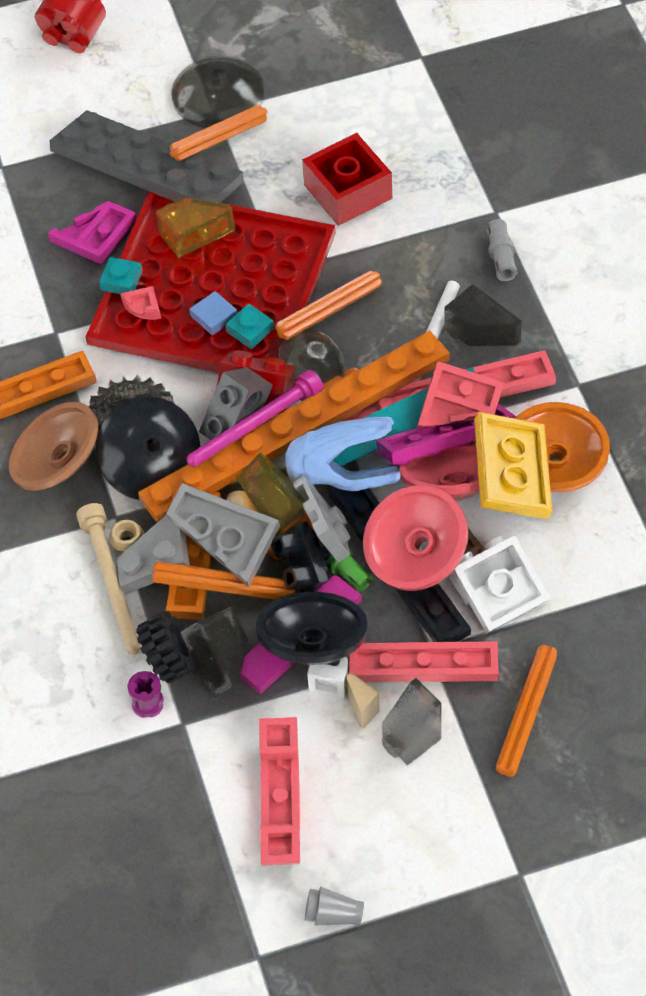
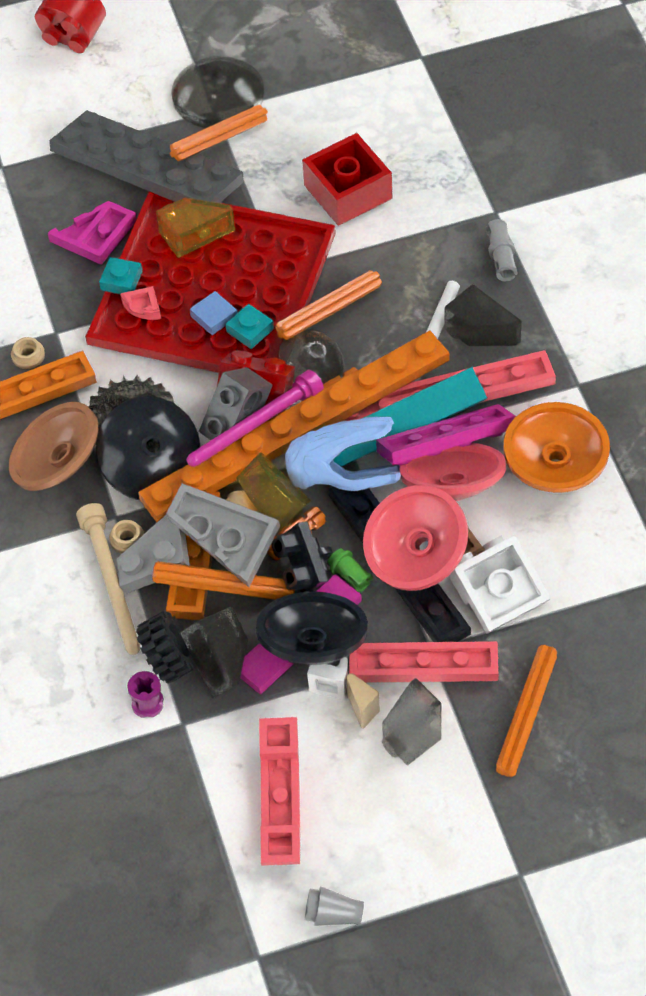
(24, 347): none -> tan plate
(325, 520): light grey wing -> none
(458, 396): coral wing -> none
(512, 466): yellow tile -> none

